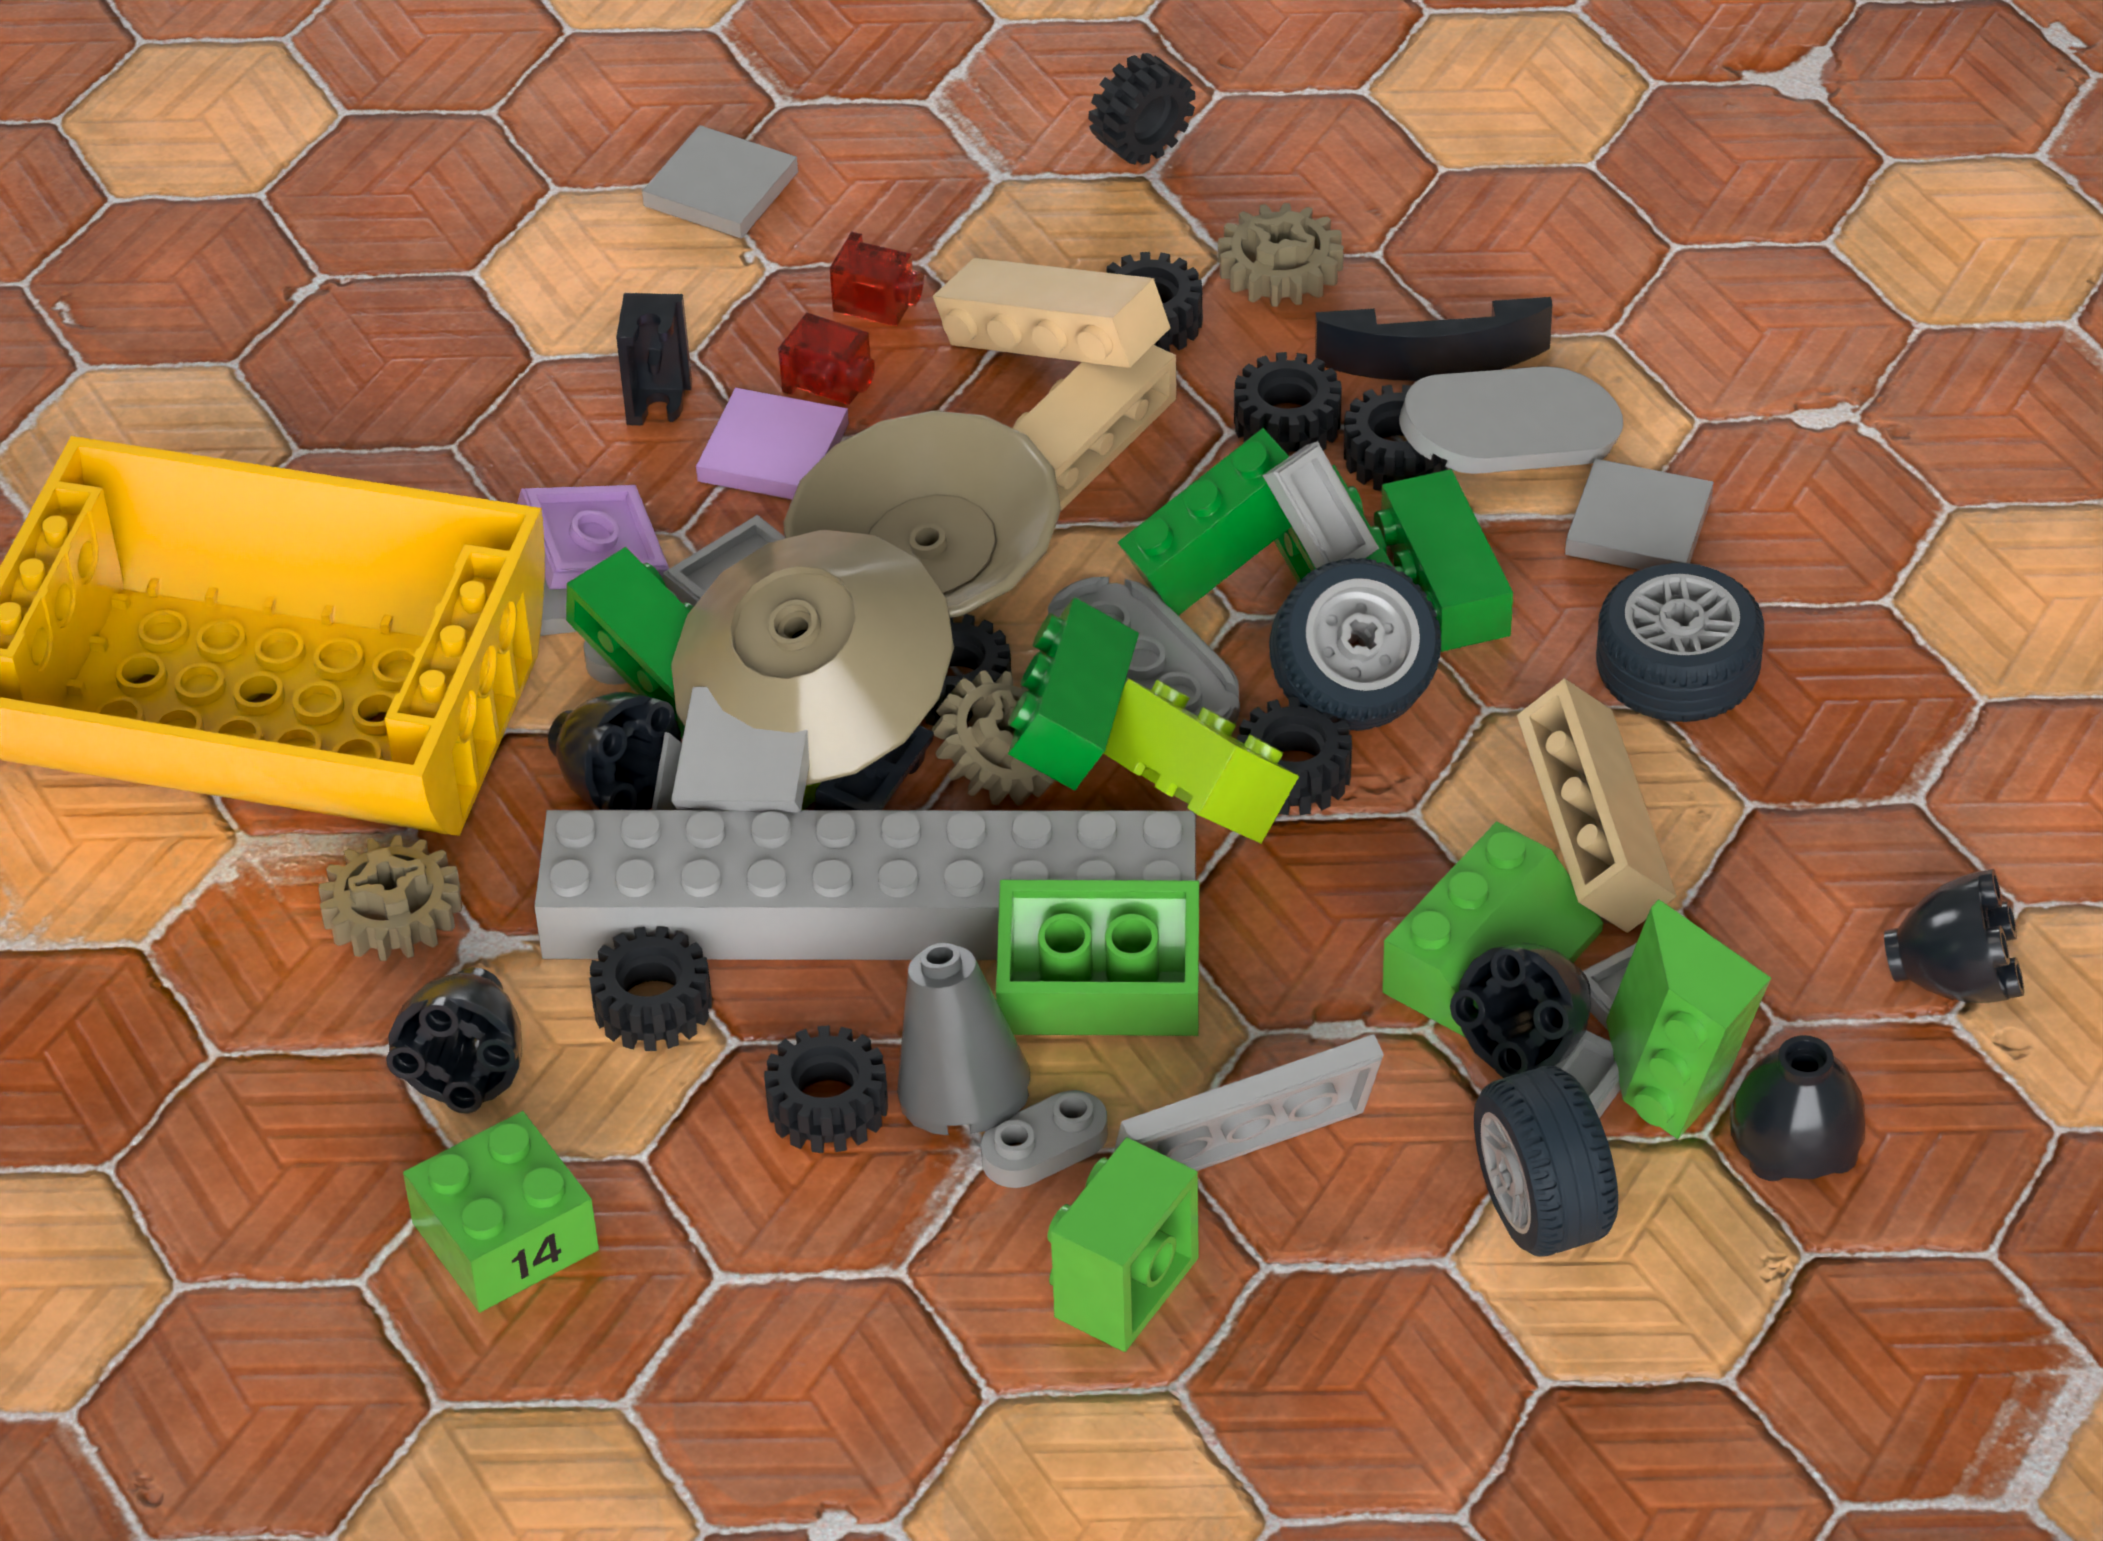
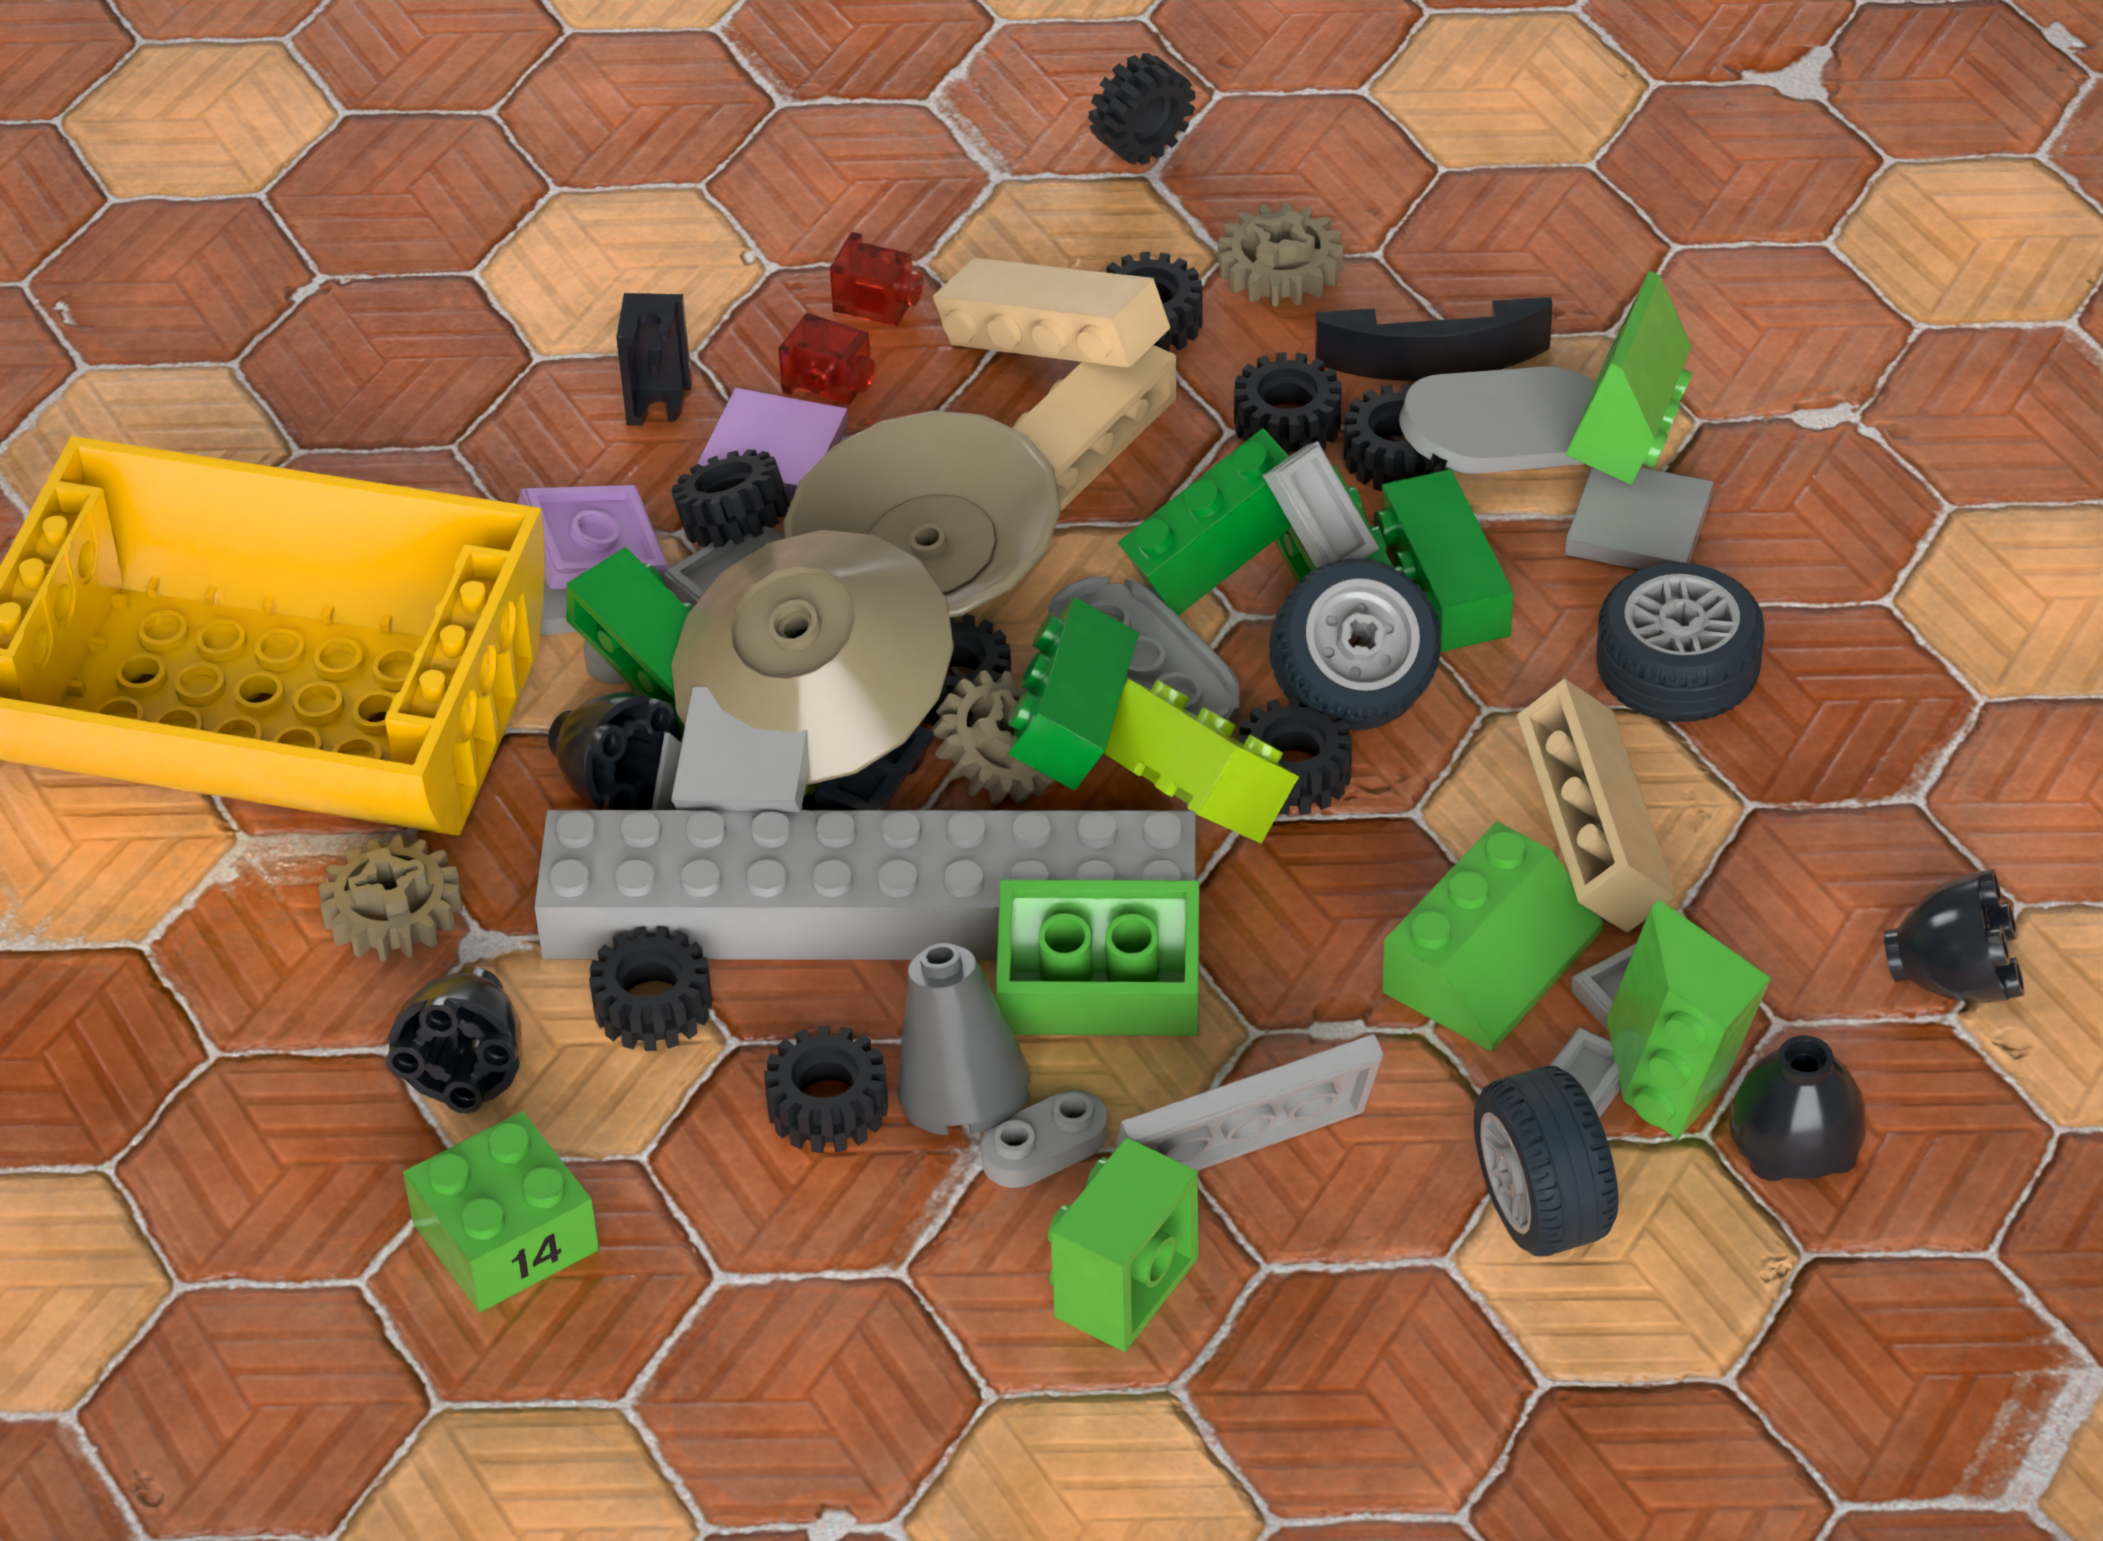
(720, 181): light grey tile -> none
(730, 498): none -> black tyre
(1528, 1009): black piece -> none
(1635, 388): none -> bright green slope

